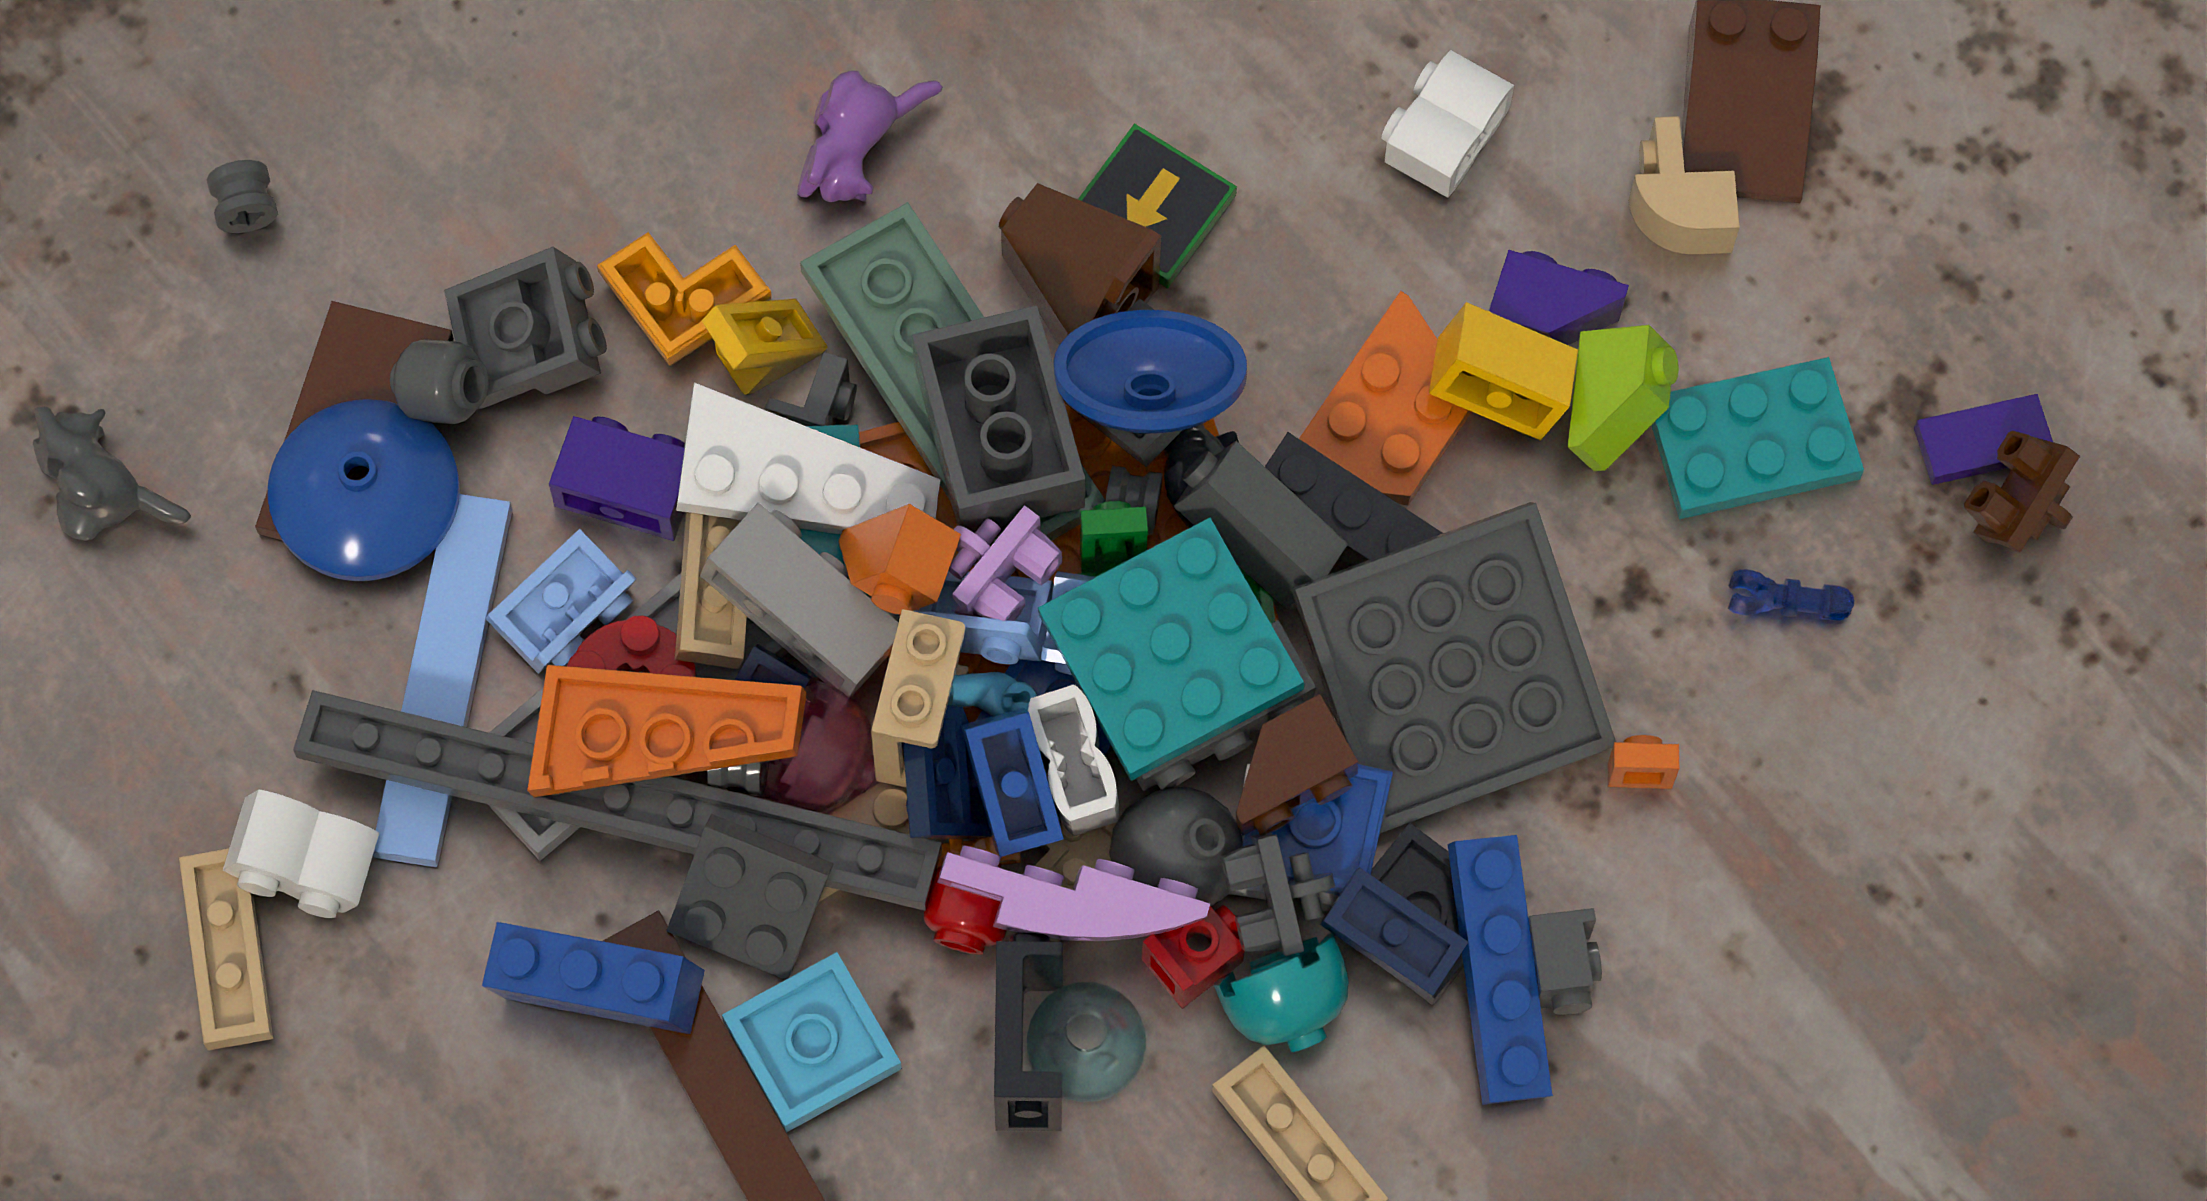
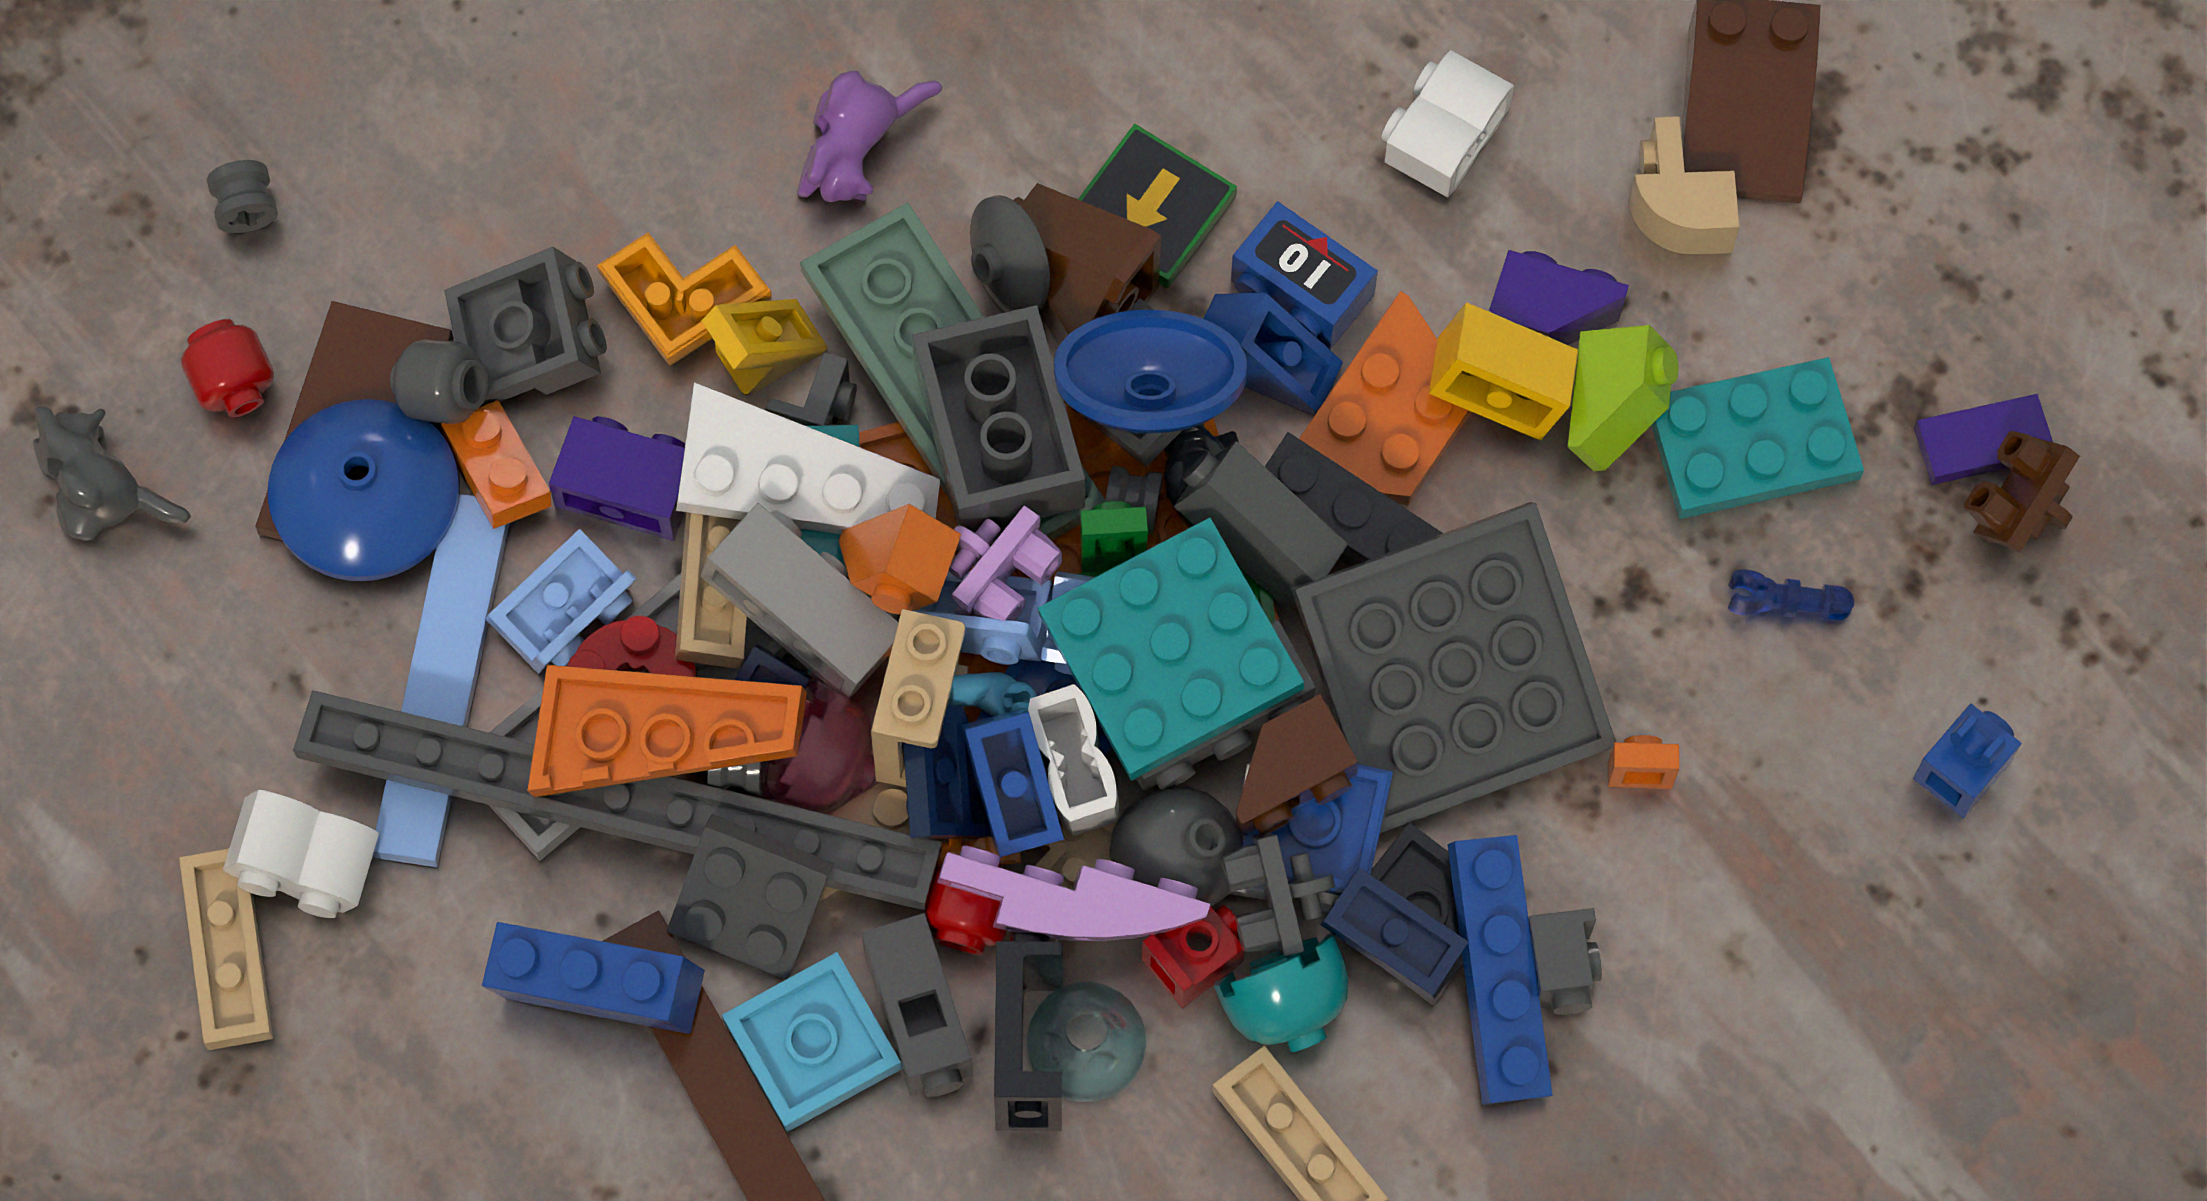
(227, 367): none -> red head
(497, 465): none -> orange plate
(918, 1006): none -> dark grey brick
(1009, 254): none -> dark grey dish
(1279, 351): none -> blue slope
(1304, 273): none -> blue brick
(1968, 759): none -> blue brick

